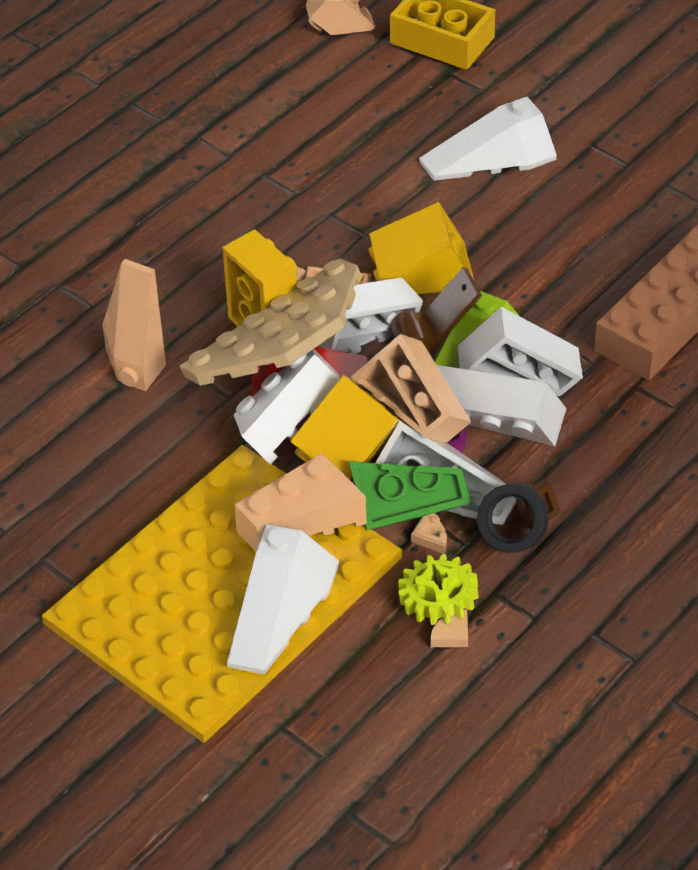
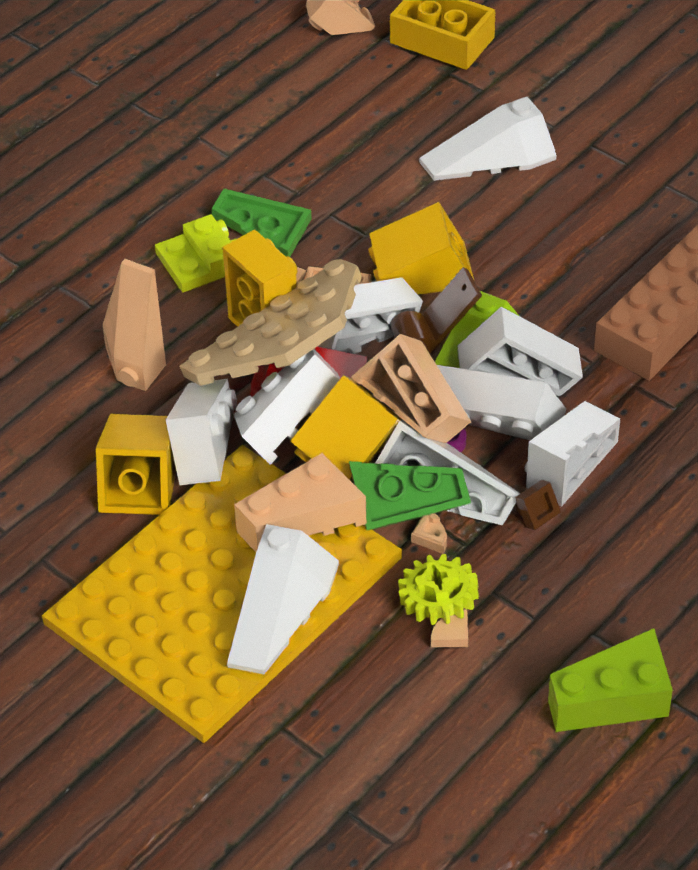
(135, 465): none -> yellow slope
(197, 254): none -> neon yellow plate
(201, 431): none -> white wedge
(272, 219): none -> bright green wing
(486, 525): black tyre -> none
(571, 449): none -> white wedge
(612, 686): none -> lime wedge

